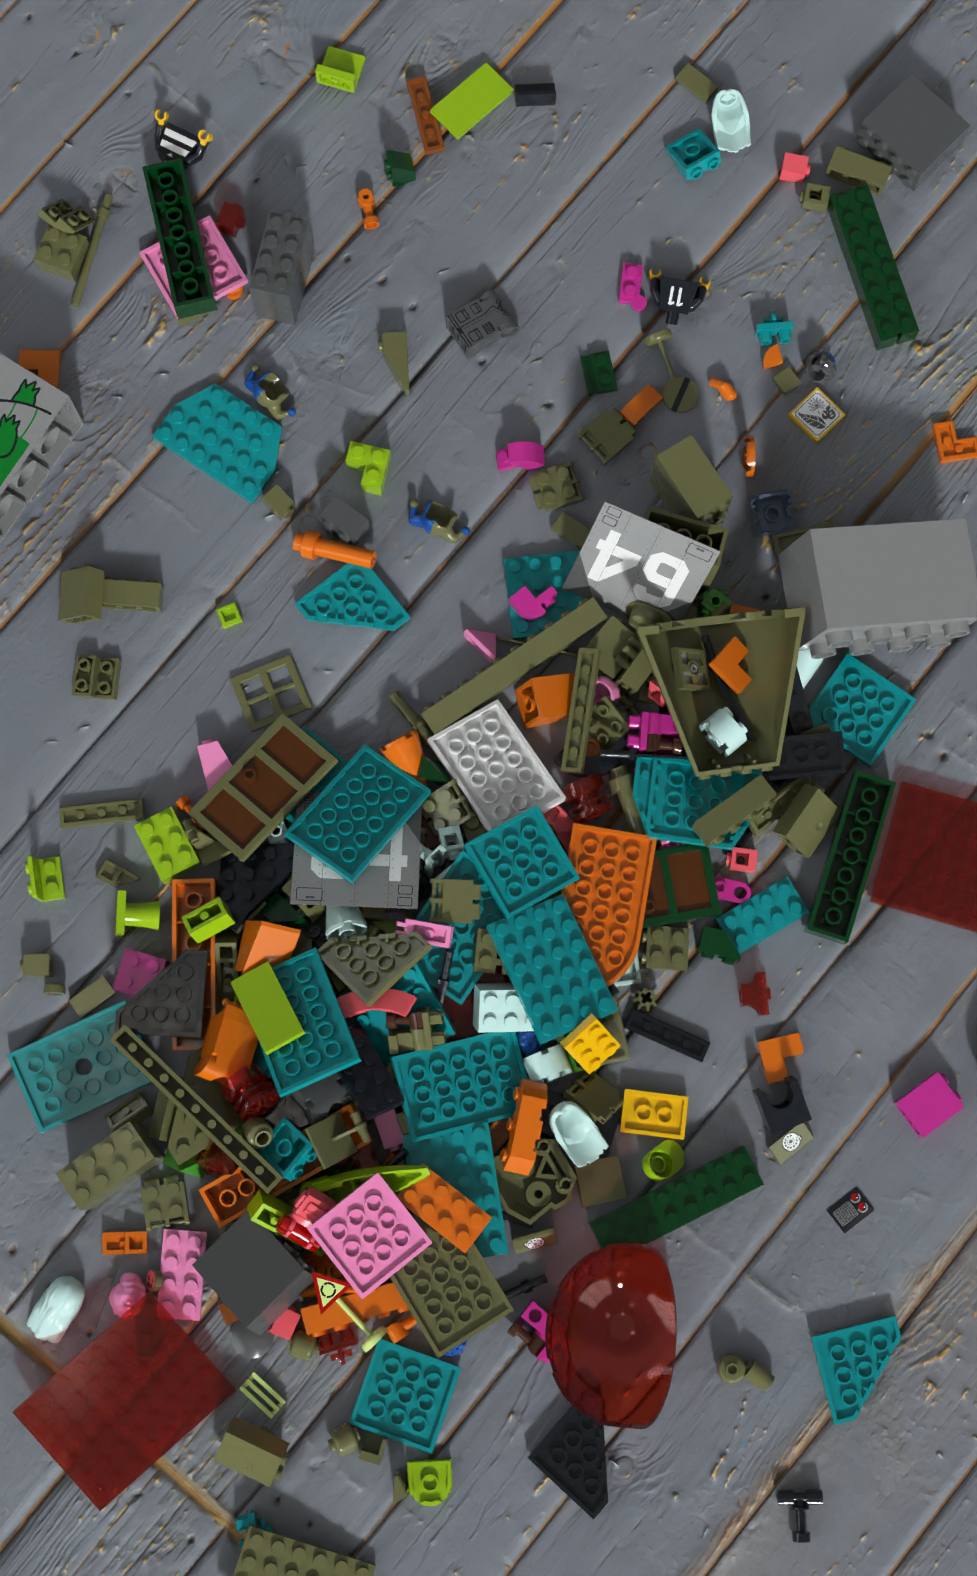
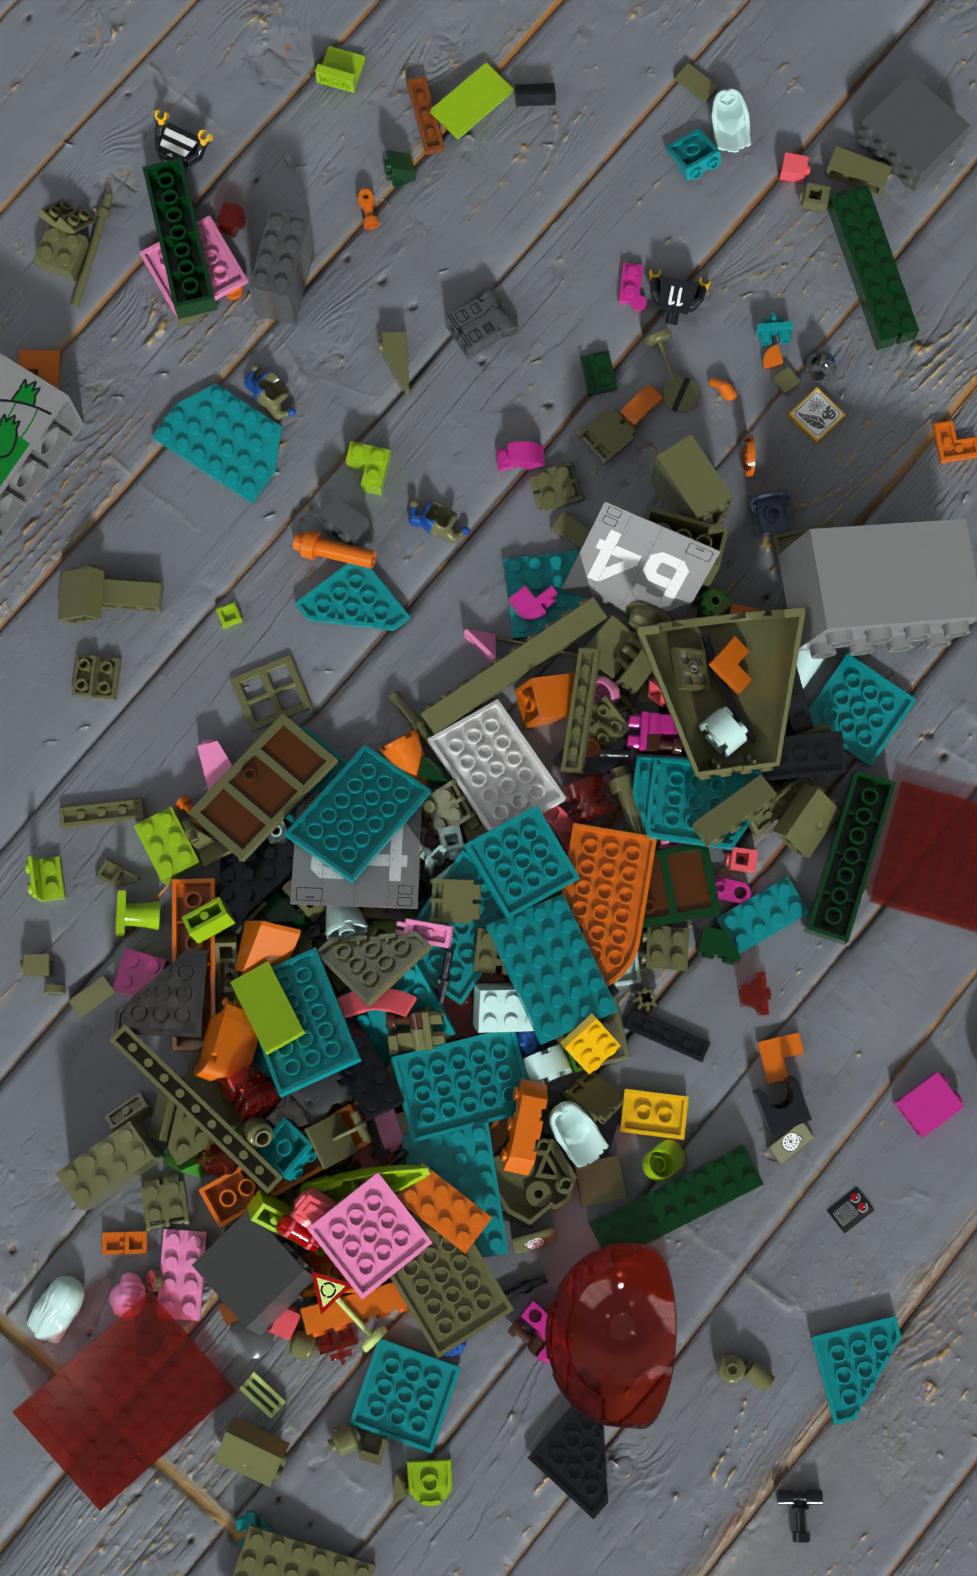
(50, 1075): teal plate -> none
(279, 502): olive brick -> none
(399, 1330): orange leg -> none

